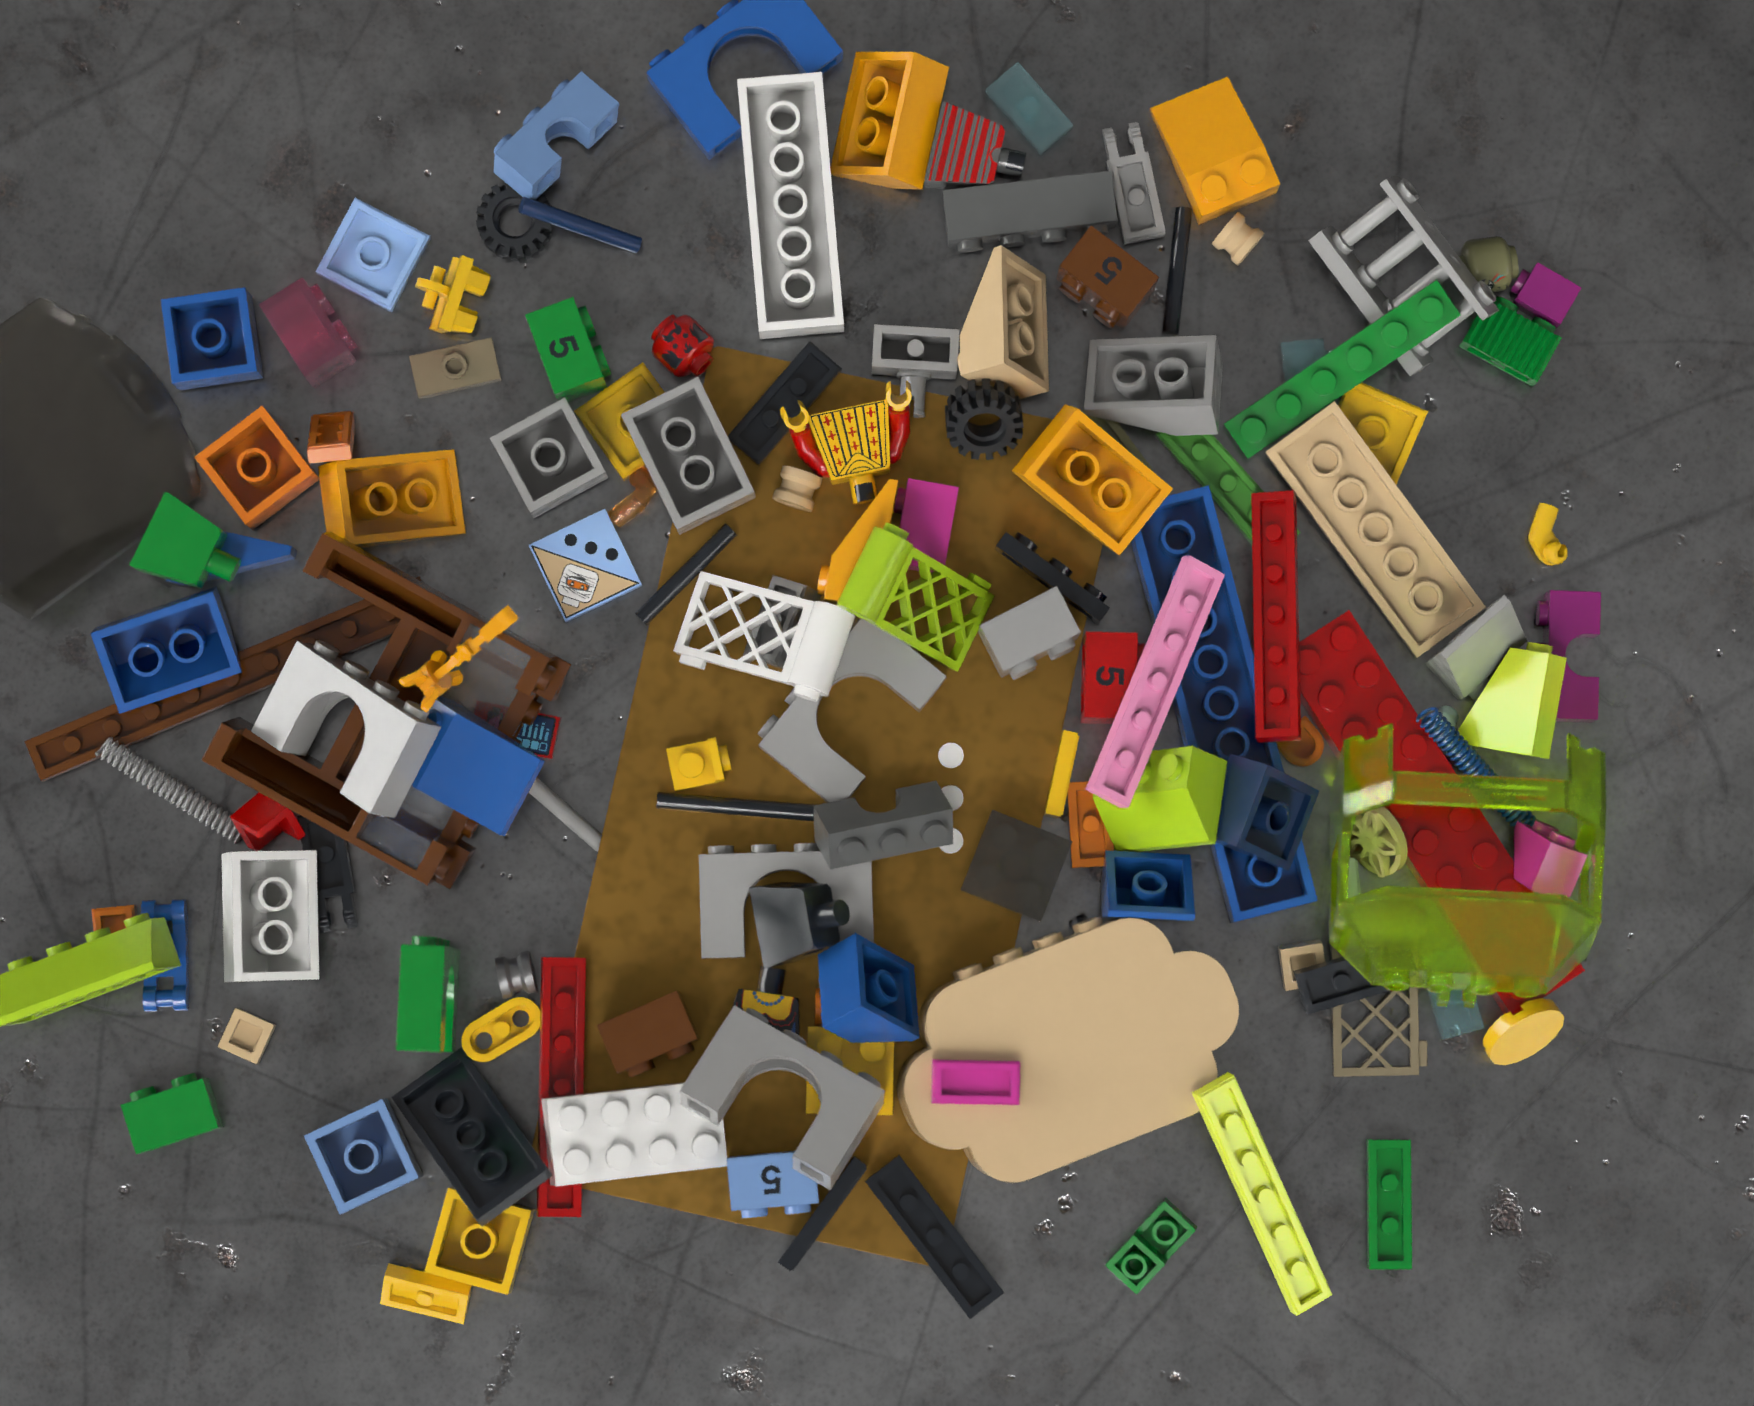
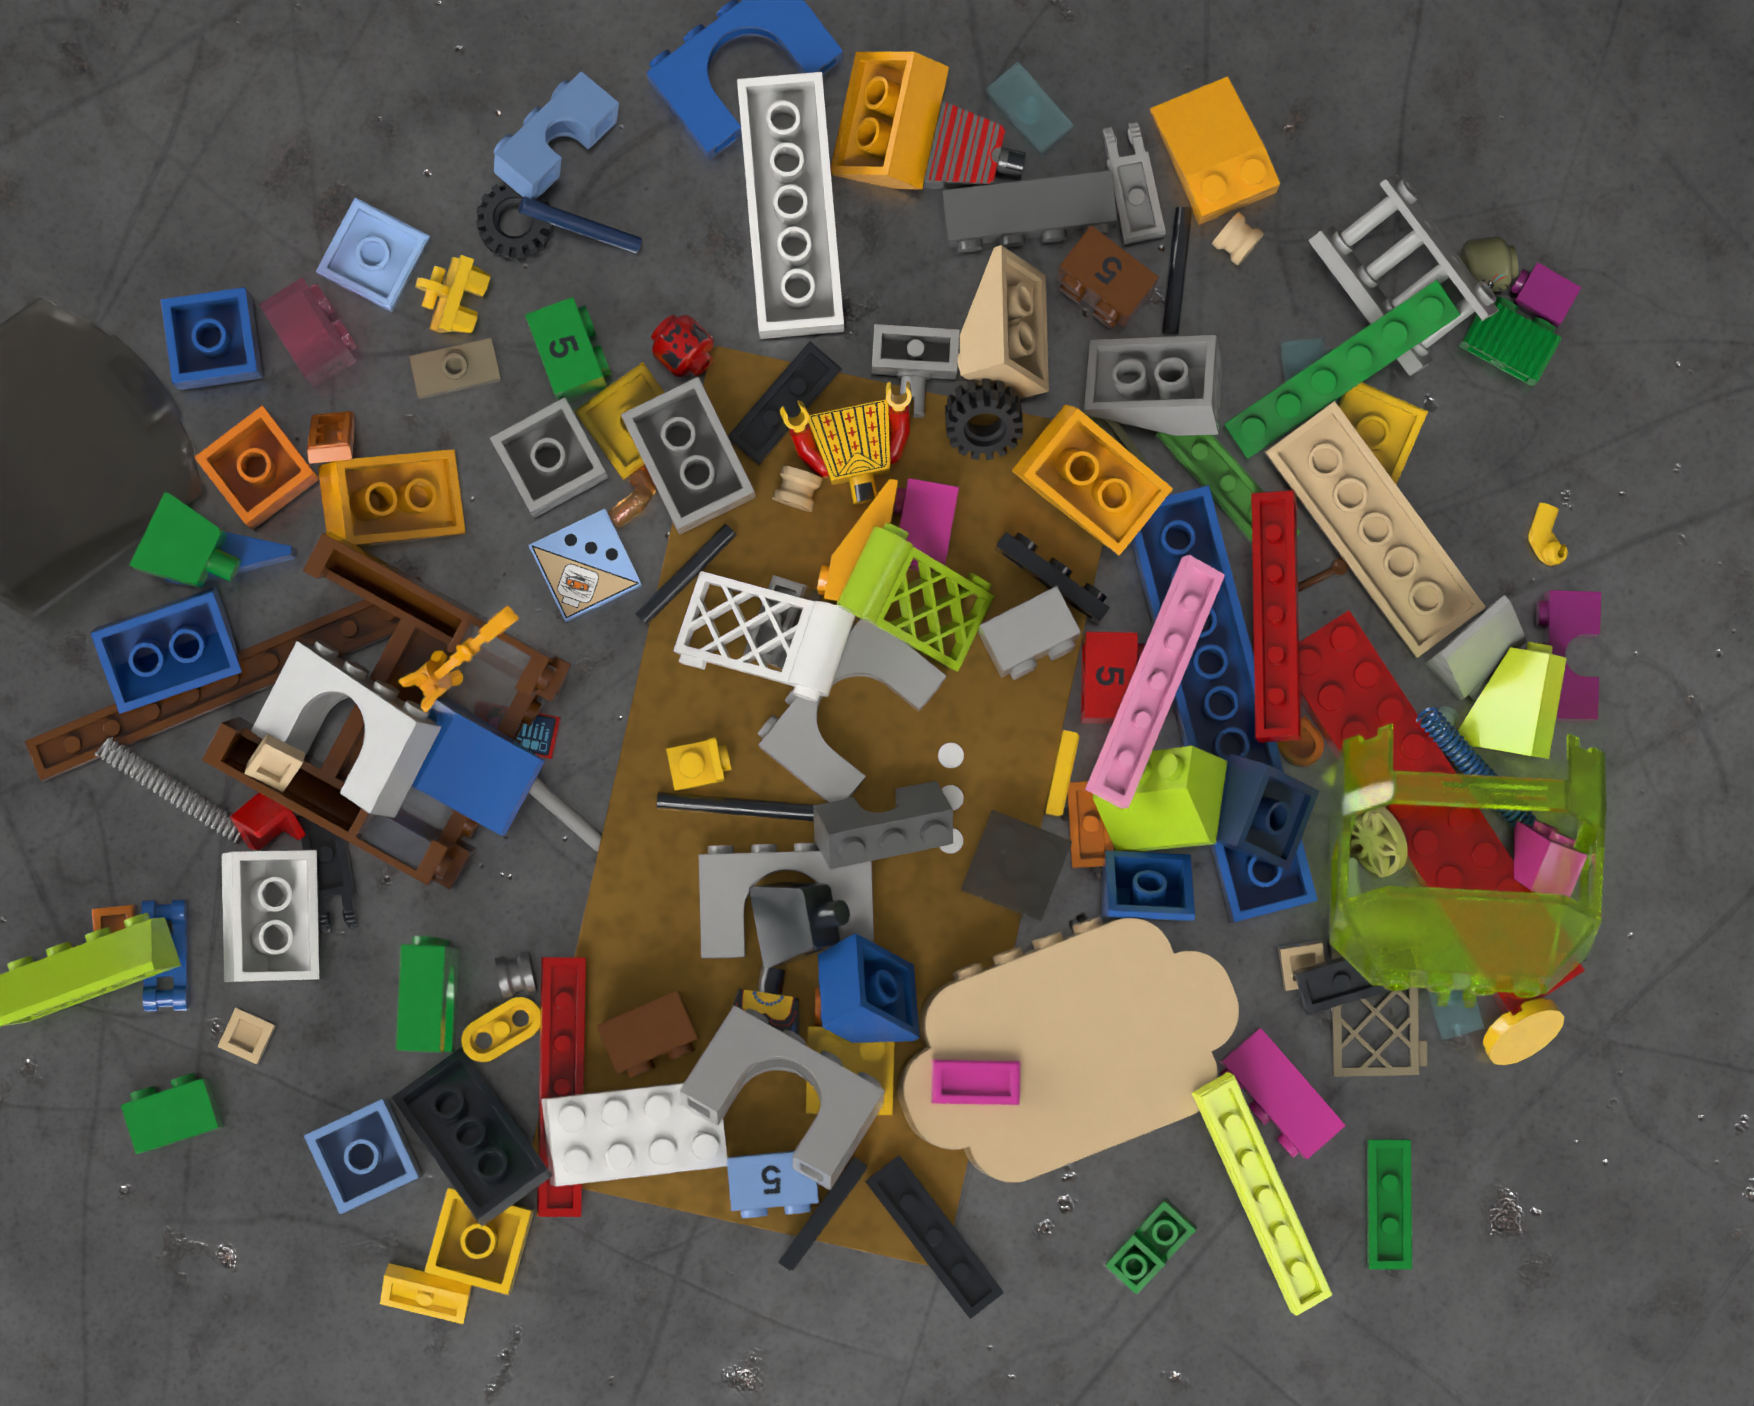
(275, 763): none -> tan plate
(1281, 1095): none -> dark pink brick
(1337, 568): none -> reddish brown hinge

